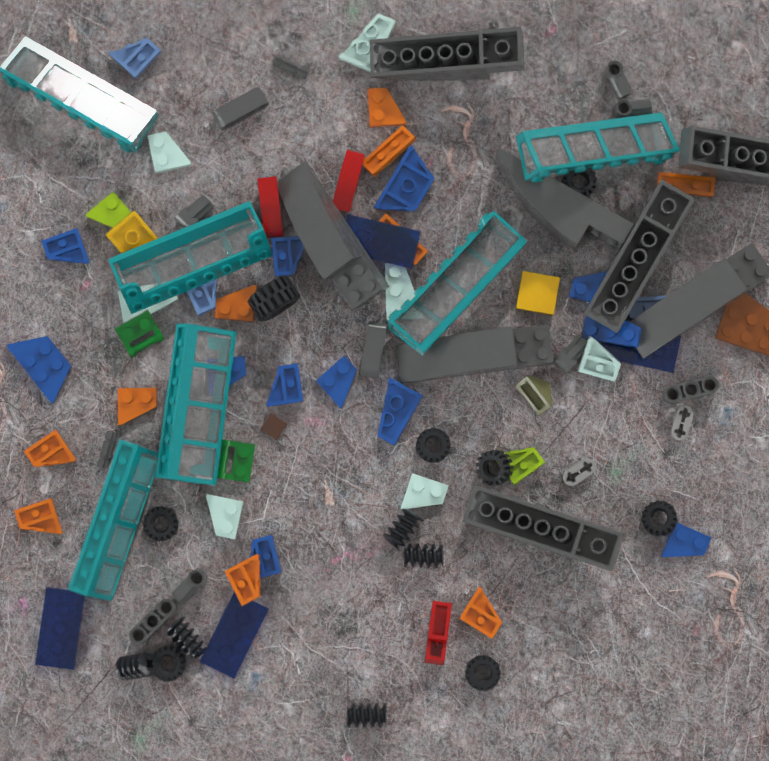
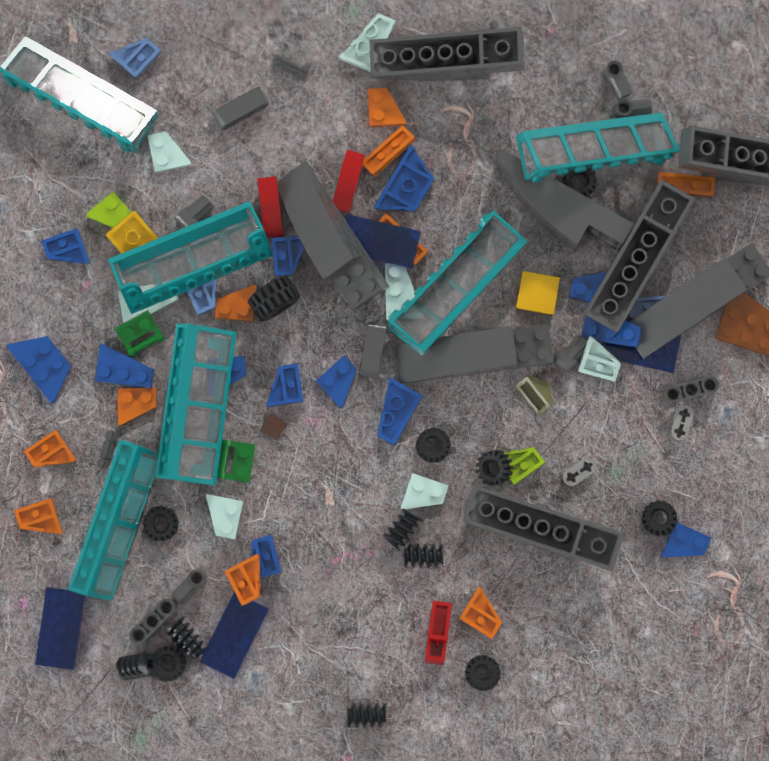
(122, 370): none -> blue wing

